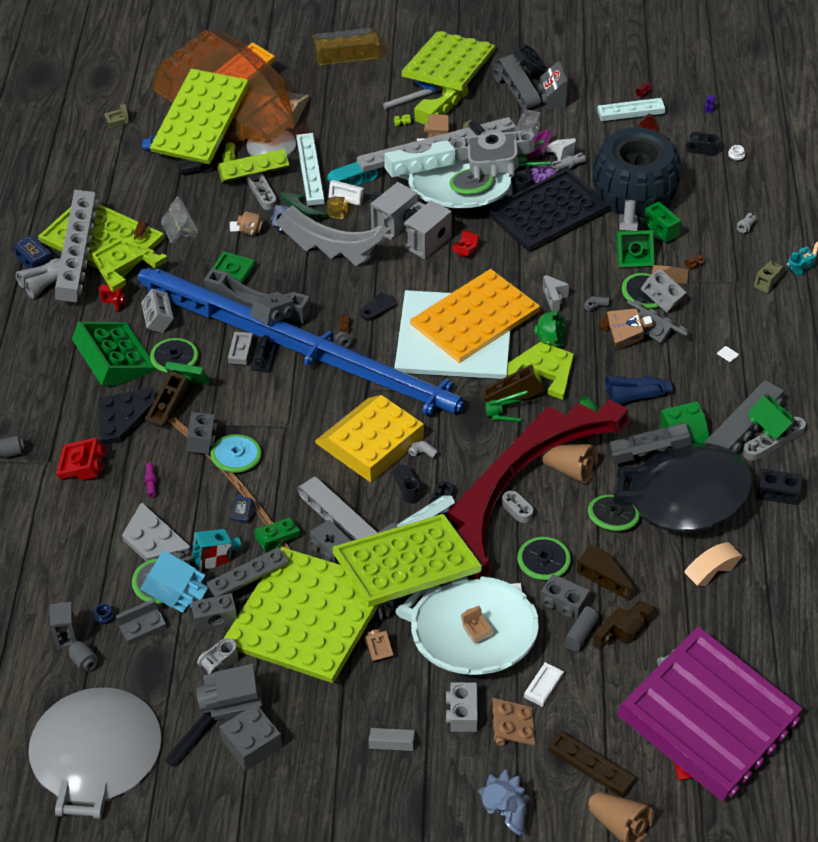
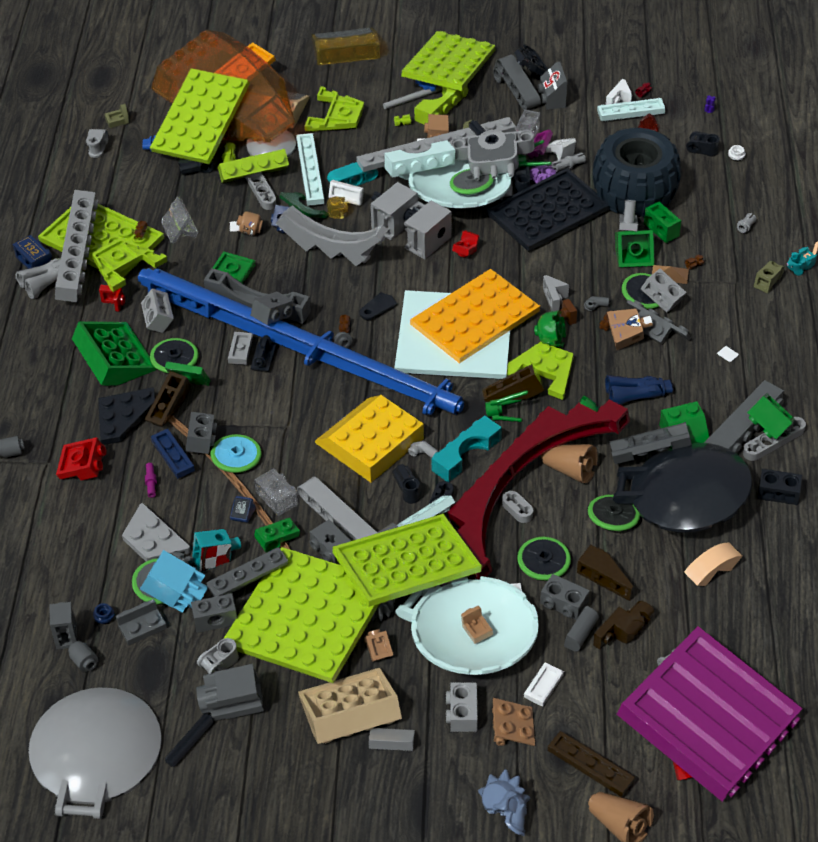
(97, 141): none -> light grey piece
(172, 453): none -> dark blue plate
(250, 737): dark grey brick -> none
(276, 491): none -> clear brick
(342, 114): none -> lime wing
(350, 705): none -> tan slope
(481, 435): none -> teal arch
(569, 312): none -> reddish brown plate
(620, 94): none -> white slope

